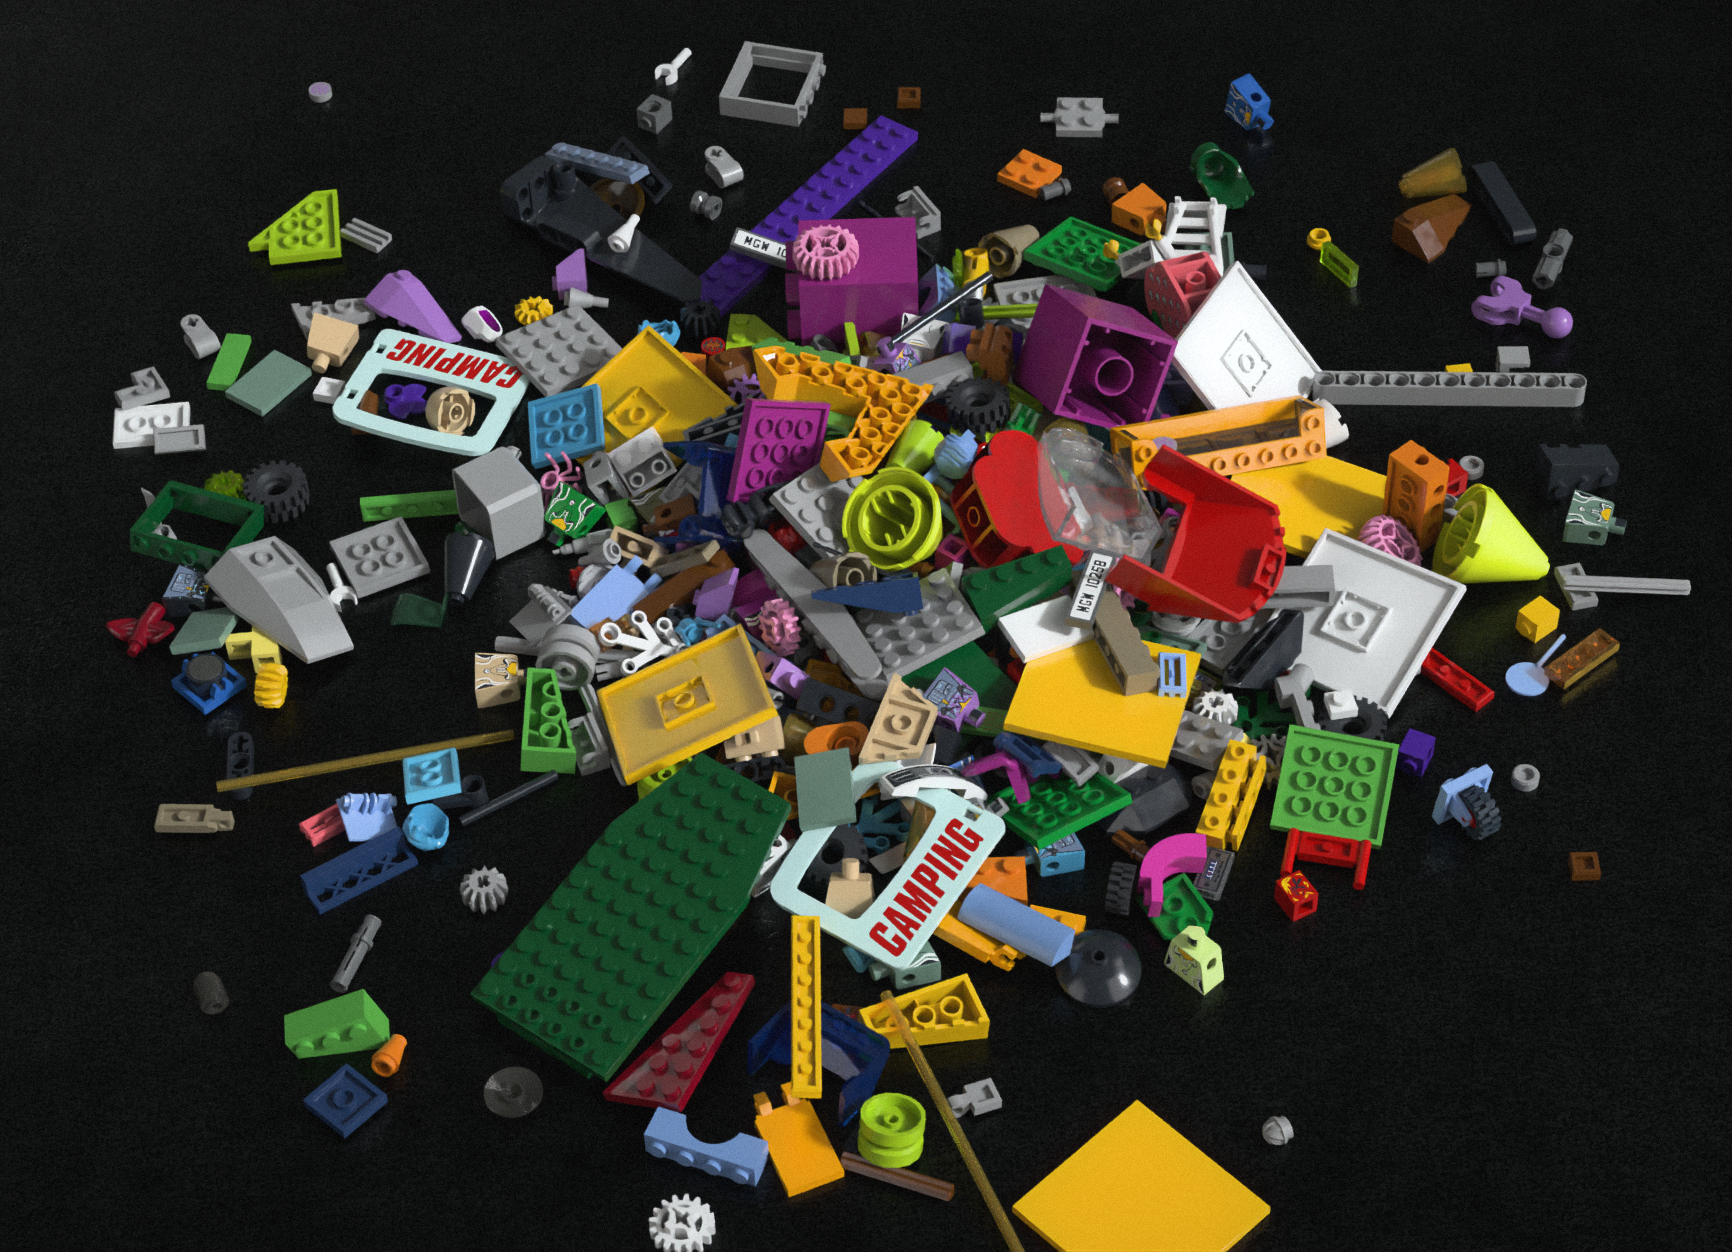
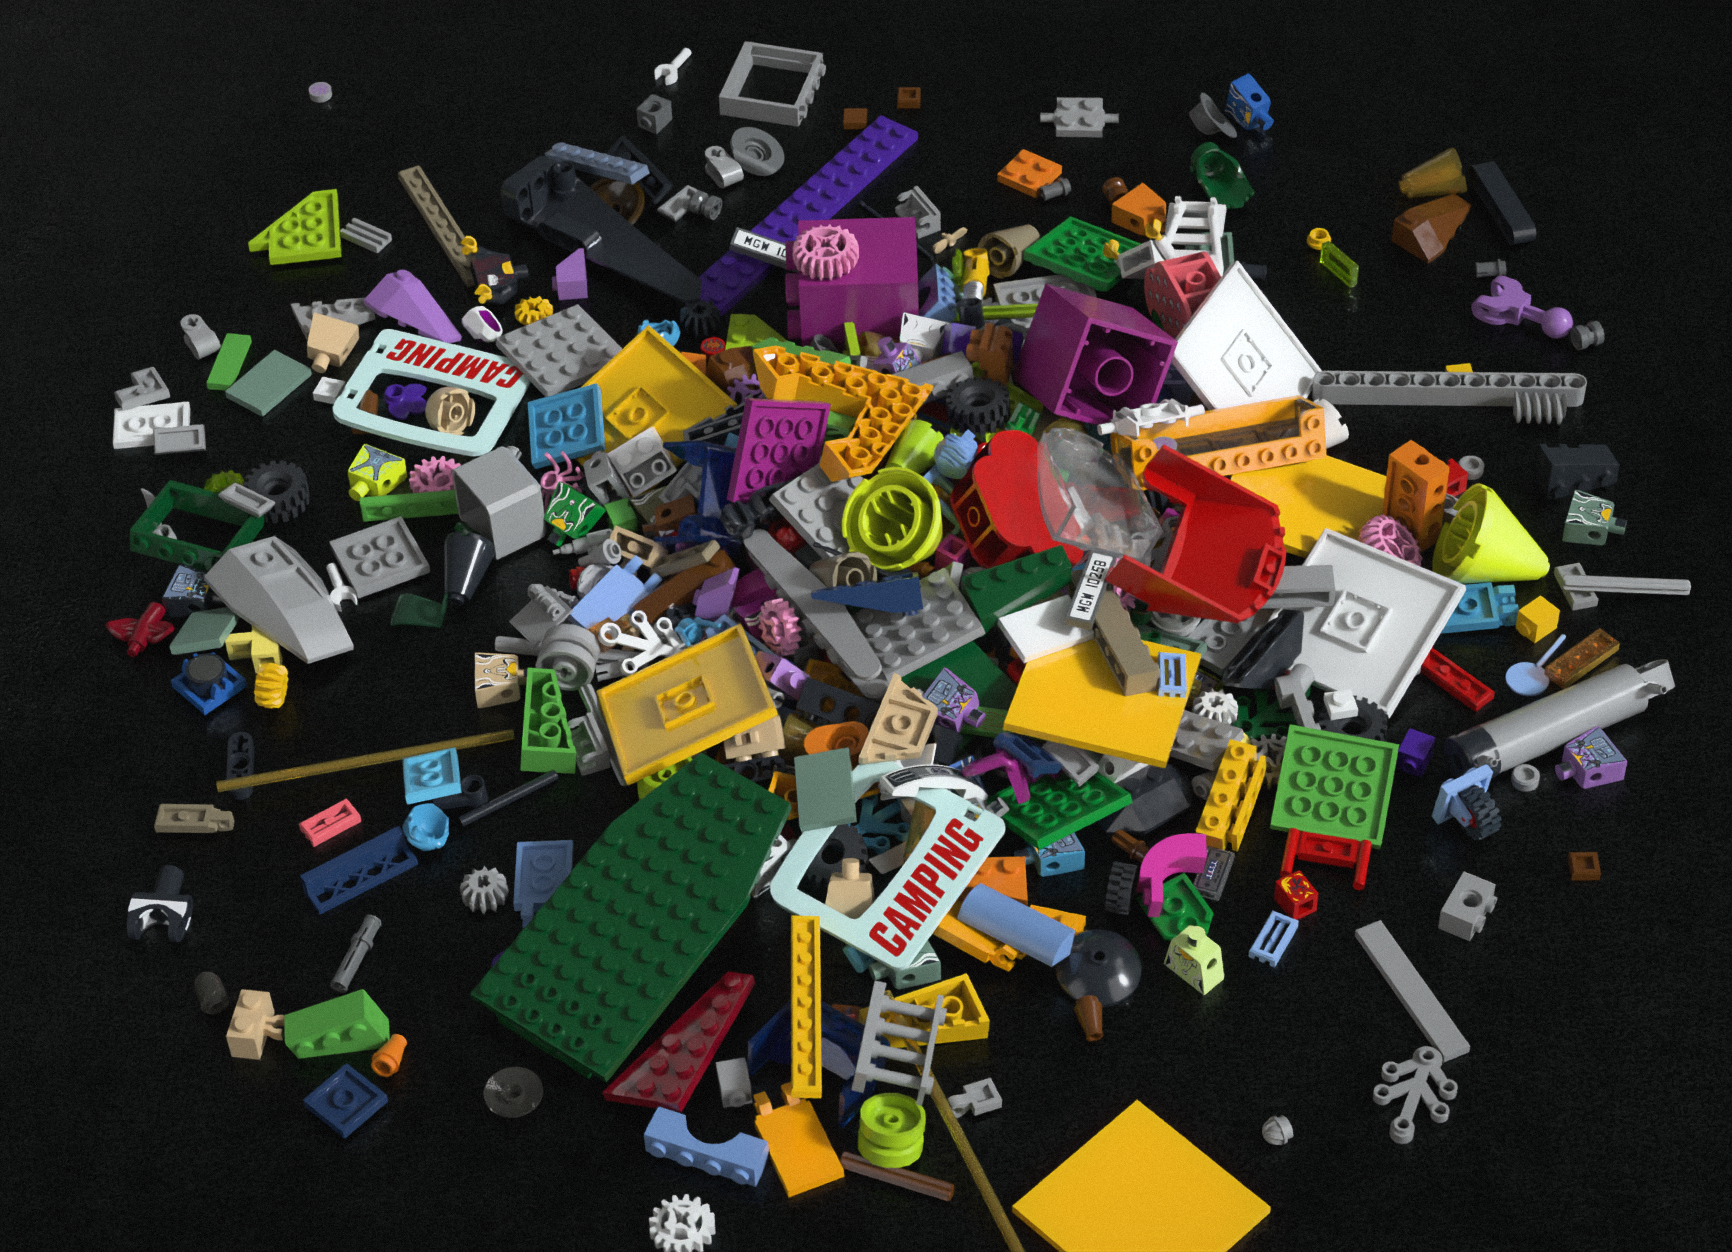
(161, 906): none -> black connector
(246, 500): none -> light grey tile
(252, 1024): none -> tan brick
(367, 815): light blue hinge -> none
(375, 473): none -> neon yellow torso
(433, 475): none -> bright pink gear
(438, 219): none -> dark tan tile
(492, 273): none -> torso
(539, 872): none -> medium blue tile
(579, 298): light grey cone -> none
(621, 238): white cone -> none
(678, 204): none -> light grey tile
(734, 1082): none -> light grey brick
(756, 151): none -> dark grey hat
(871, 1048): none -> light grey fence
(941, 308): black piece -> none
(948, 240): none -> tan piece
(1089, 1014): none -> reddish brown cone
(1129, 421): none -> white plate
(1209, 119): none -> dark grey piece
(1266, 955): none -> light blue tile
(1412, 991): none -> light grey tile
(1416, 1088): none -> light grey plant
(1467, 906): none -> light grey brick
(1483, 608): none -> dark azure tile
(1512, 357): light grey panel -> none
(1539, 407): none -> light grey piece
(1552, 259): dark grey piece -> none
(1557, 718): none -> light grey piece
(1587, 335): none -> dark grey wheel
(1592, 760): none -> torso

